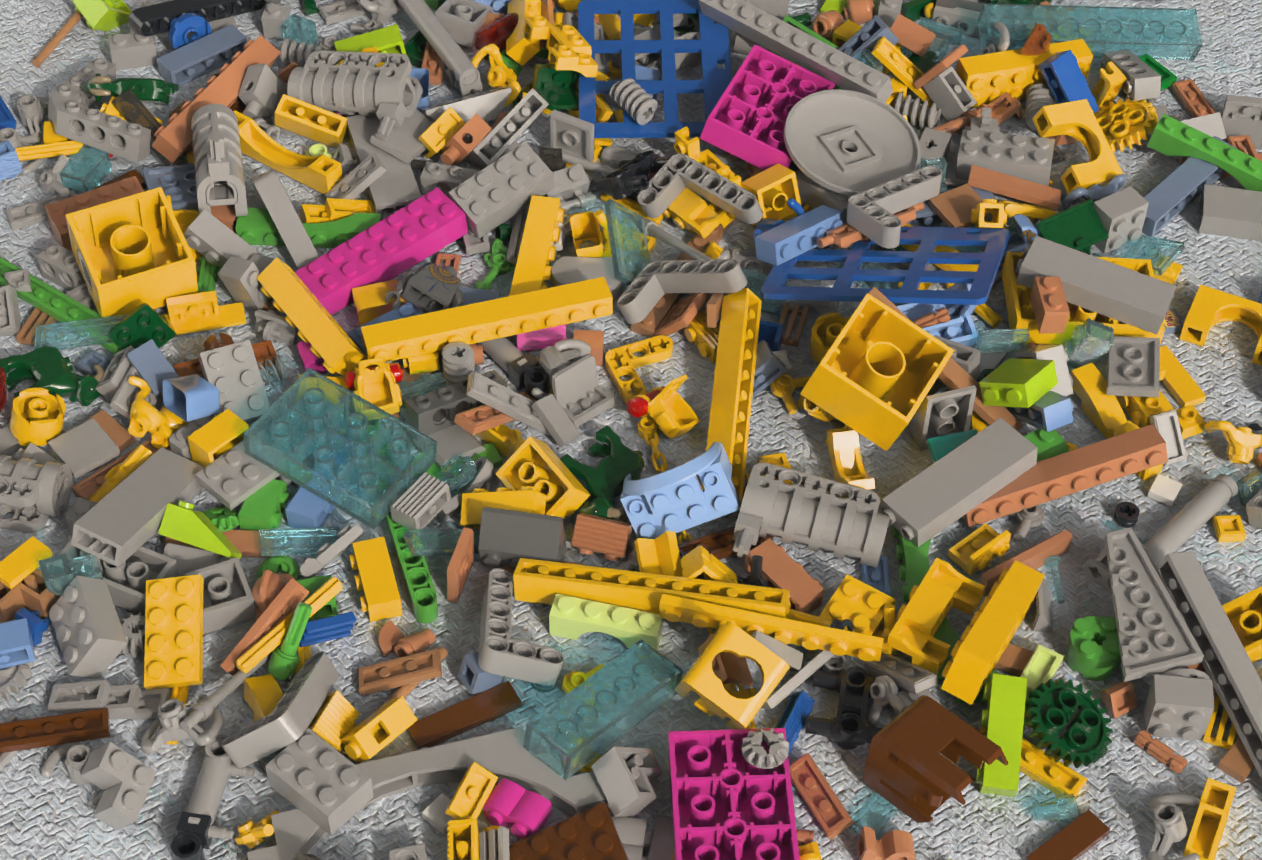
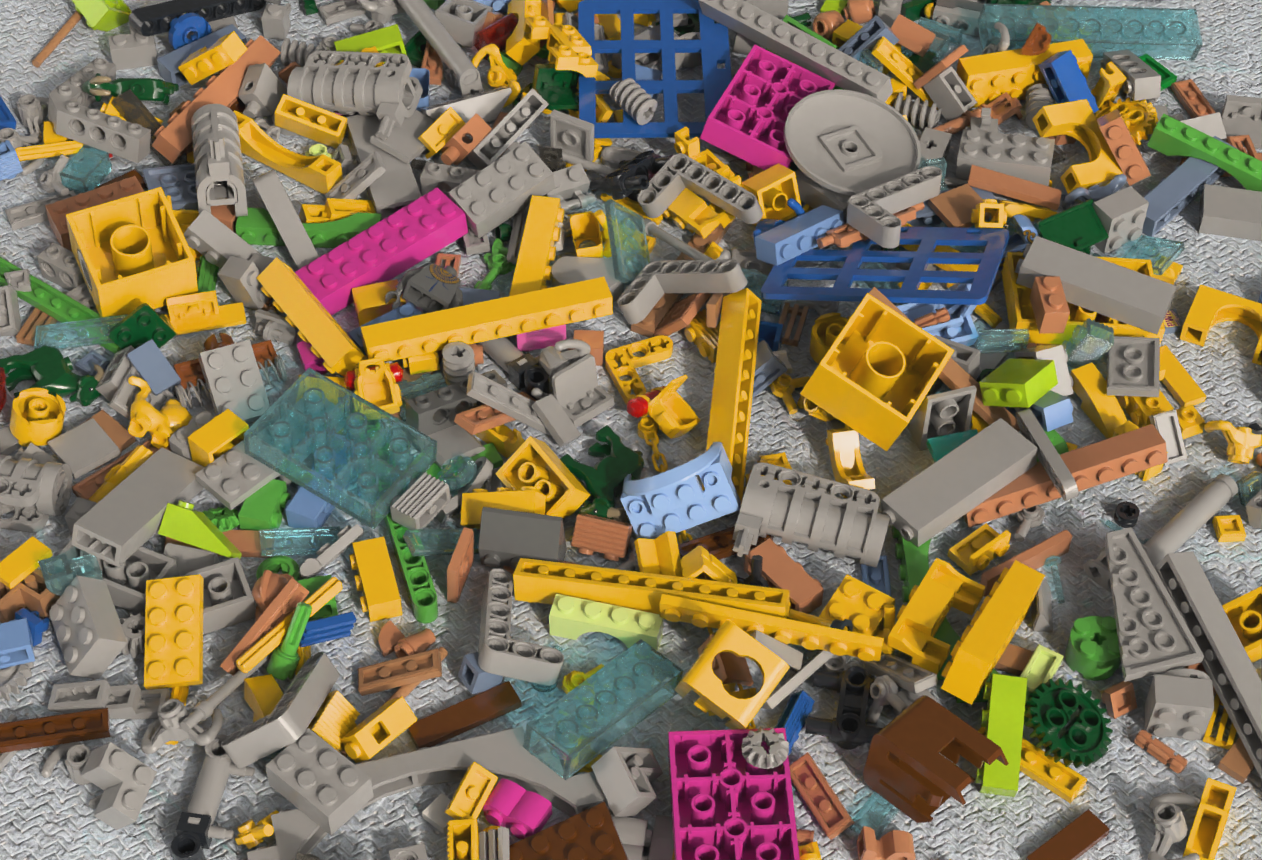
(191, 397): medium blue piece -> none
(211, 60): none -> yellow arch
(299, 29): clear light blue brick -> none
(1047, 455): none -> light grey beam
(1058, 808): clear light blue cone -> none
(1123, 147): none -> nougat brick
(1165, 490): white tile -> none

